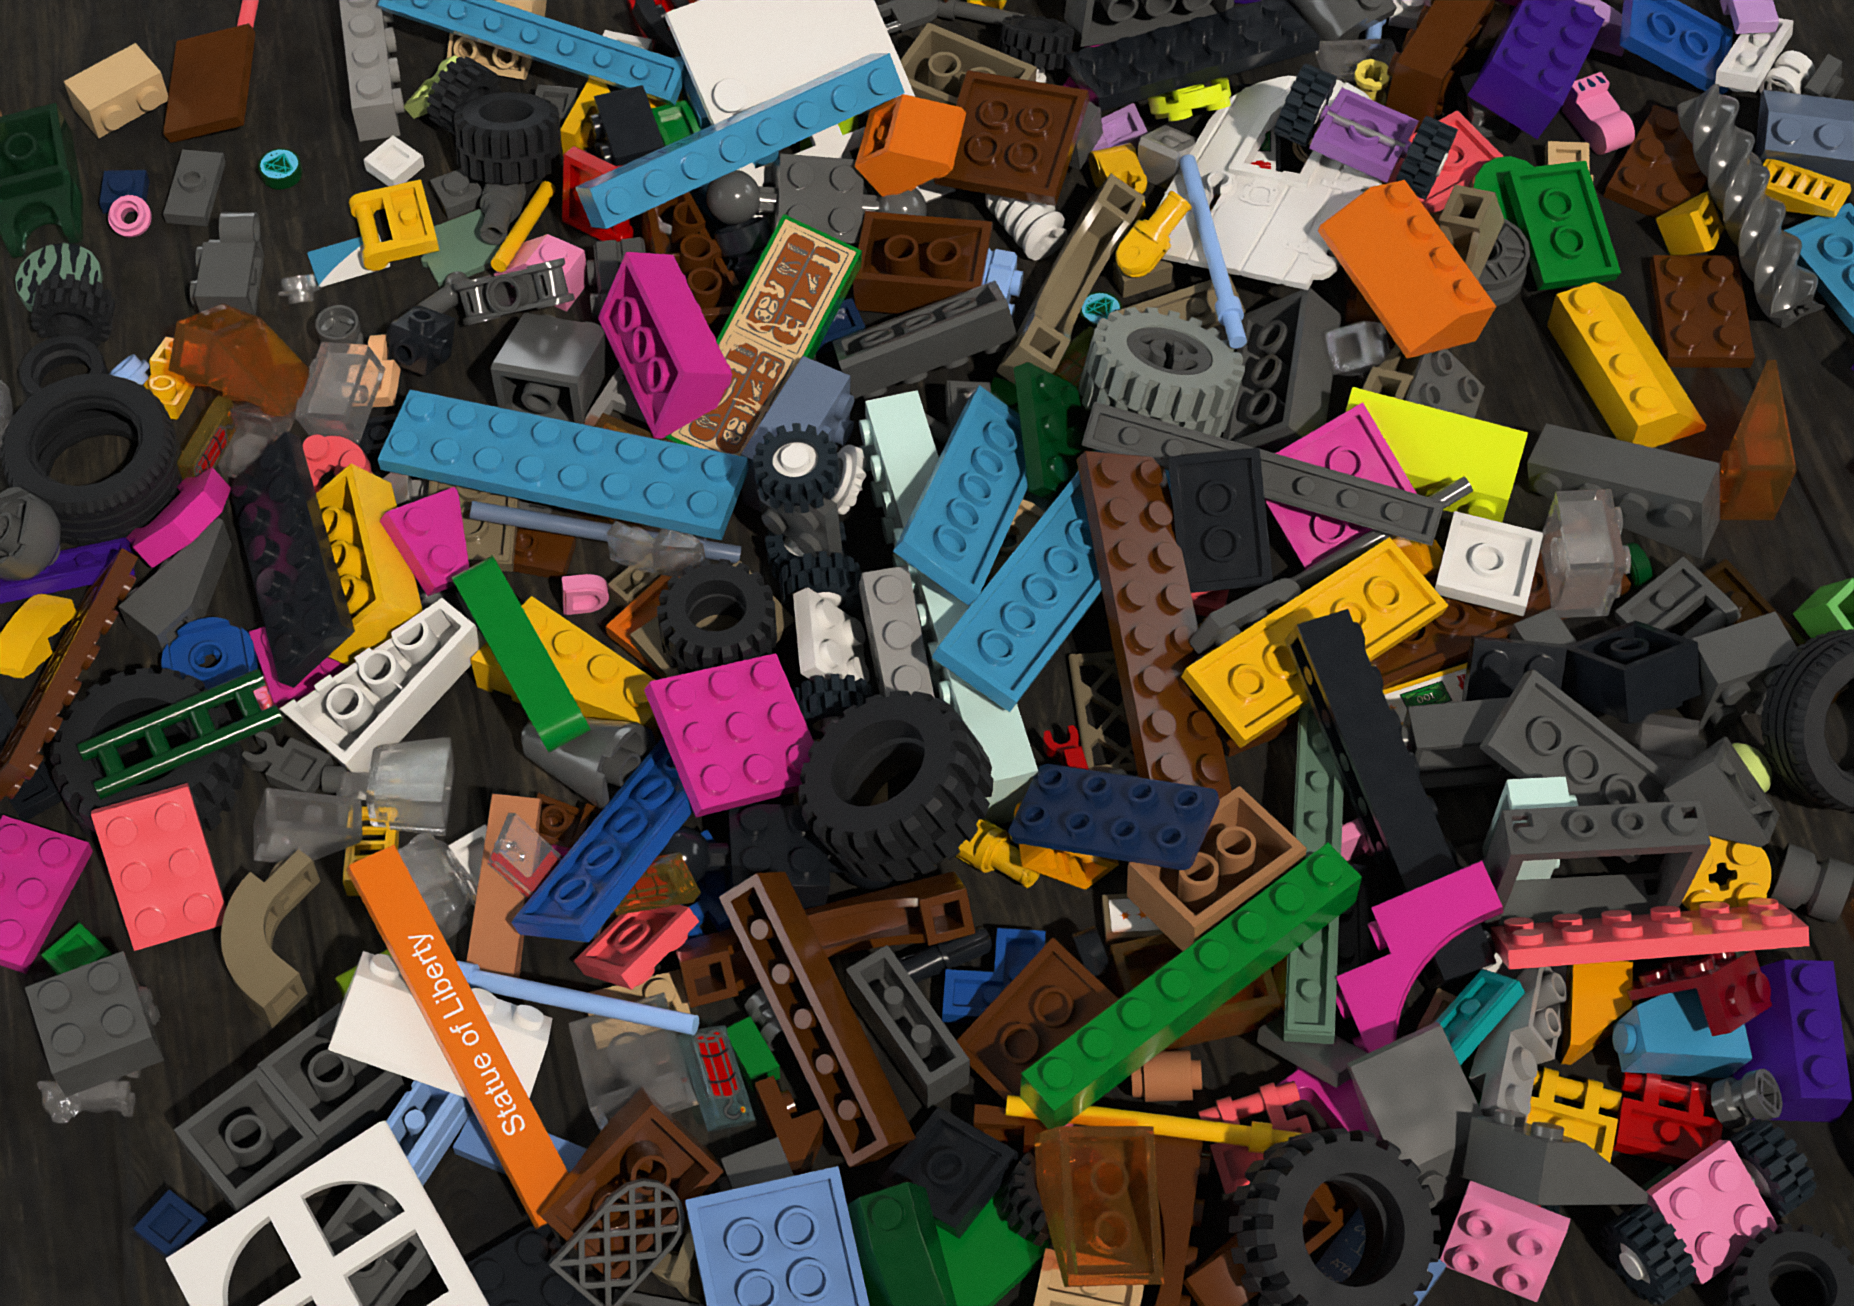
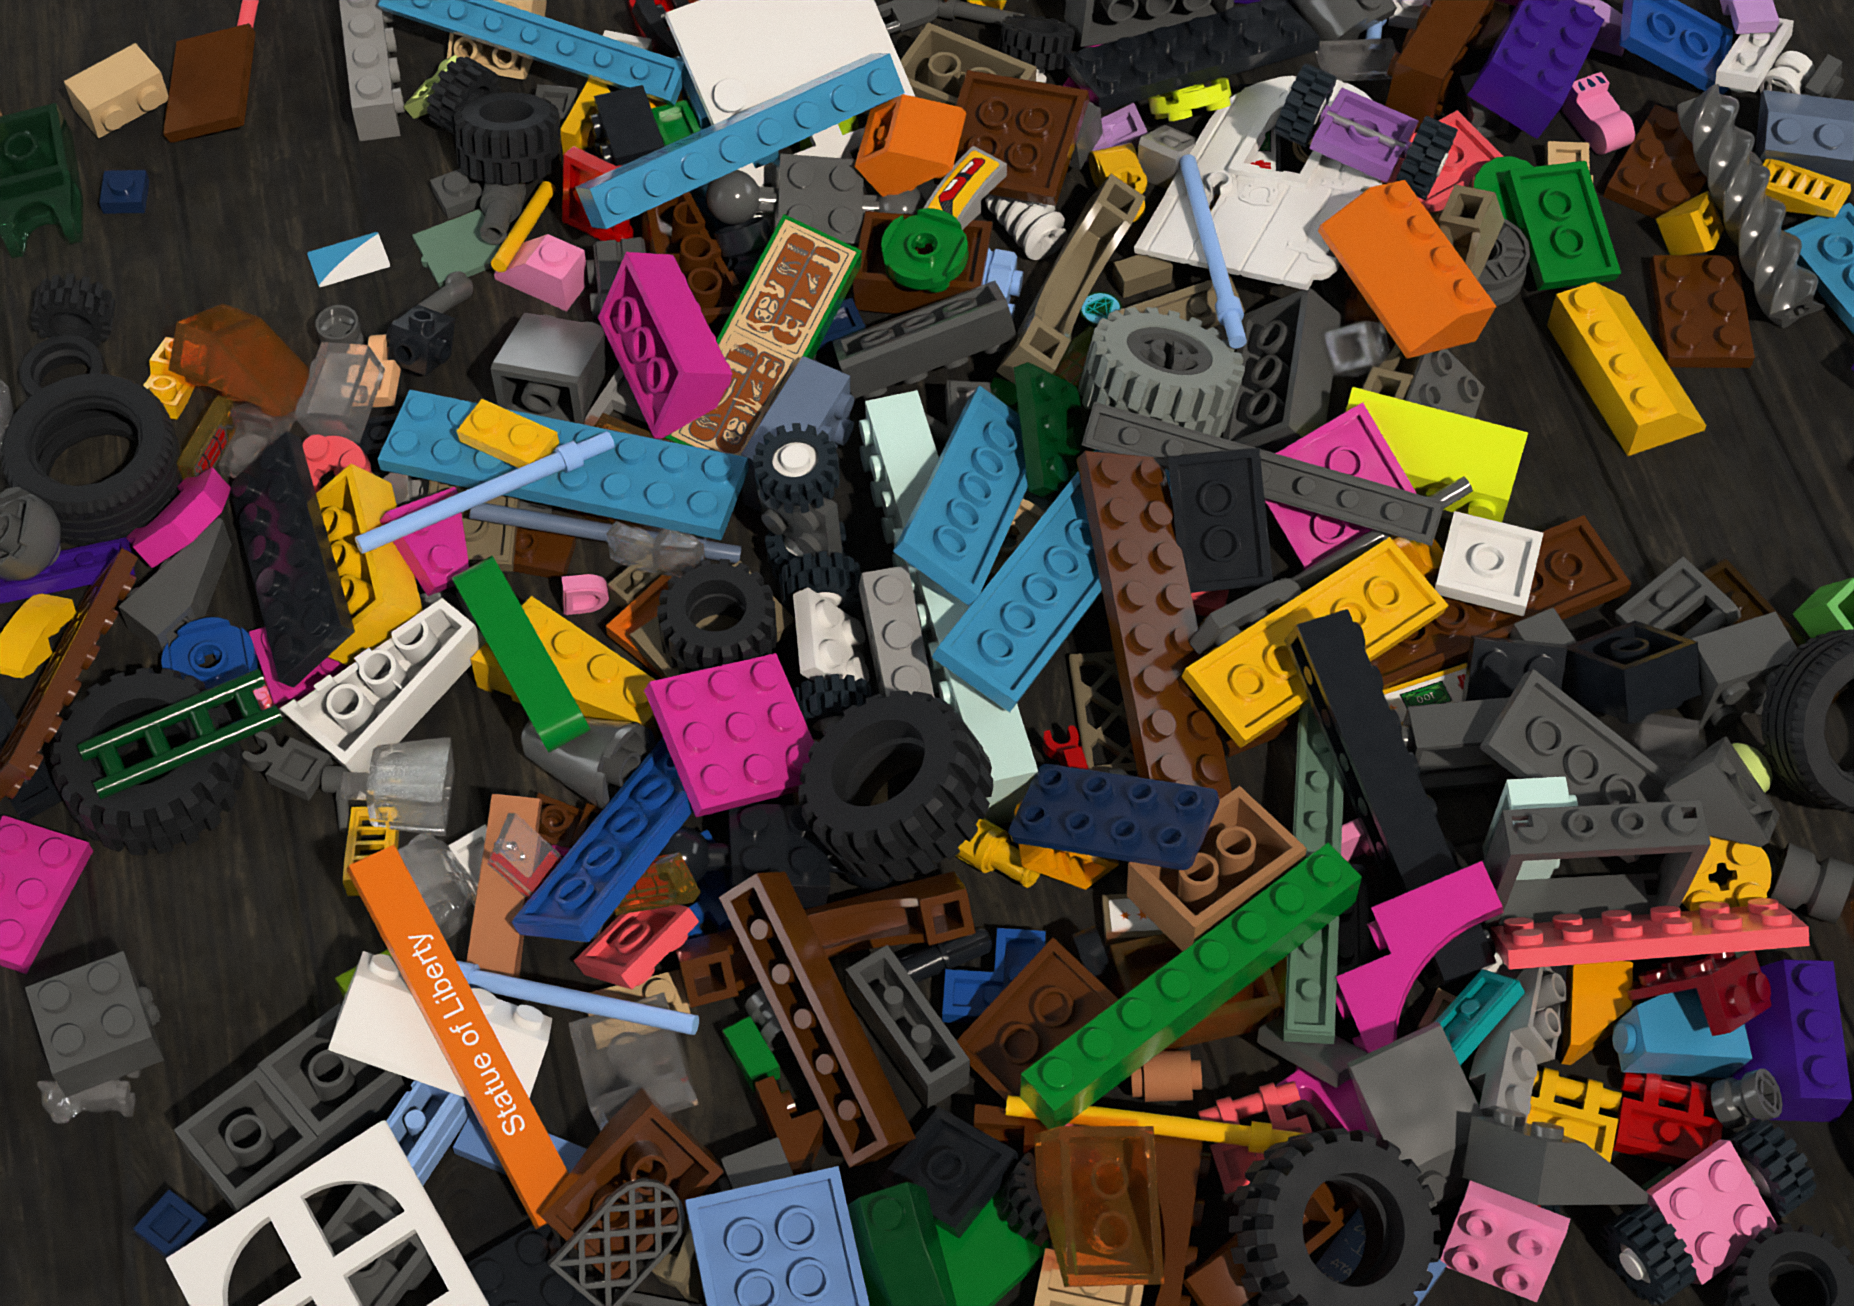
(51, 261): sand green tile -> none
(74, 950): green tile -> none
(125, 205): bright pink plate -> none
(132, 369): light blue plate -> none
(160, 866): coral plate -> none
(194, 188): dark grey plate -> none
(230, 266): dark grey hinge -> none
(247, 935): dark tan arch -> none
(280, 168): tile -> none
(299, 288): clear plate -> none
(305, 822): clear slope -> none
(394, 162): white plate -> none
(408, 222): yellow plate -> none
(506, 435): none -> yellow plate
(536, 286): dark grey piece -> none
(566, 458): none -> light blue bar
(716, 1078): tile -> none
(851, 477): white gear -> none
(930, 270): none -> green plate
(967, 185): none -> slope
(1150, 239): yellow arm -> none
(1372, 79): light yellow bush -> none
(1584, 553): clear brick -> none
(1640, 569): dark green tile -> none
(1658, 490): dark grey wedge -> none
(1761, 455): clear orange slope -> none

